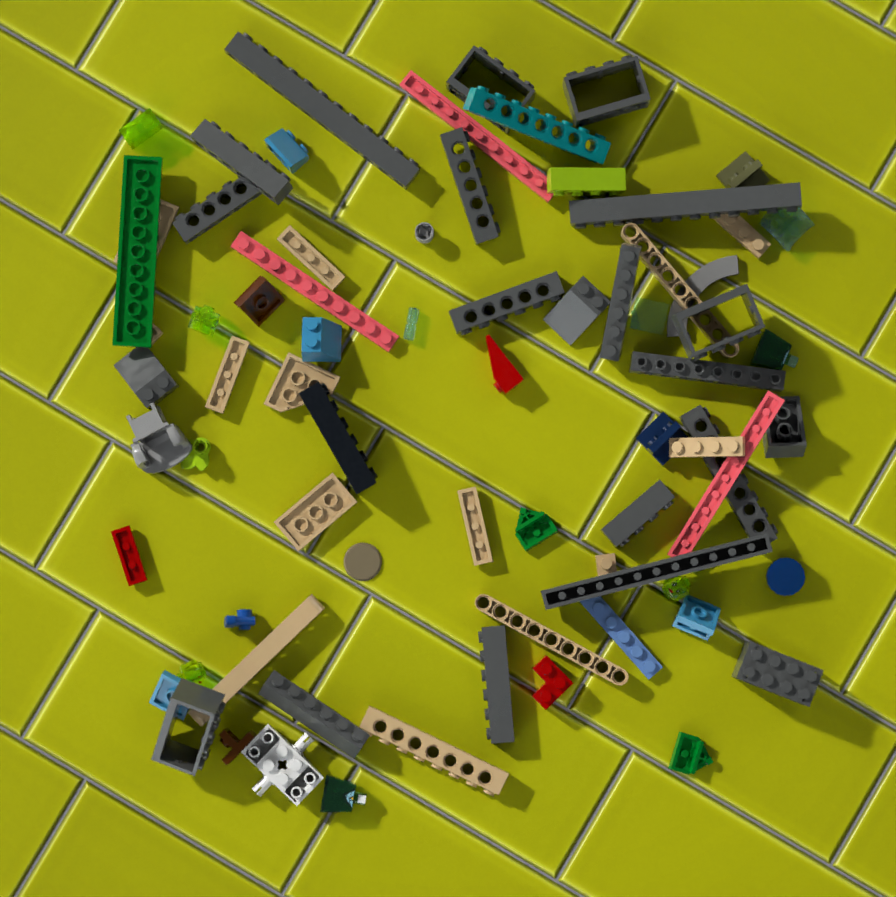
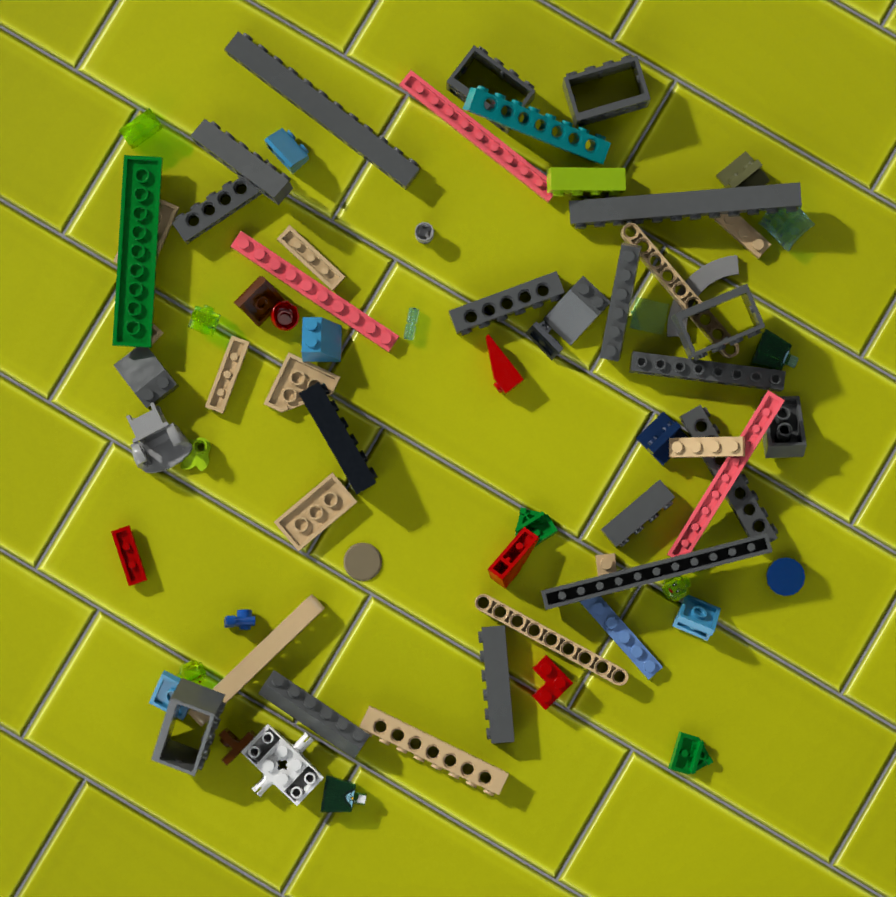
(284, 315): none -> red hair
(461, 137): dark grey brick -> none
(475, 526): tan plate -> none
(513, 557): none -> red slope
(539, 335): none -> black hinge
(777, 673): dark grey hose -> none

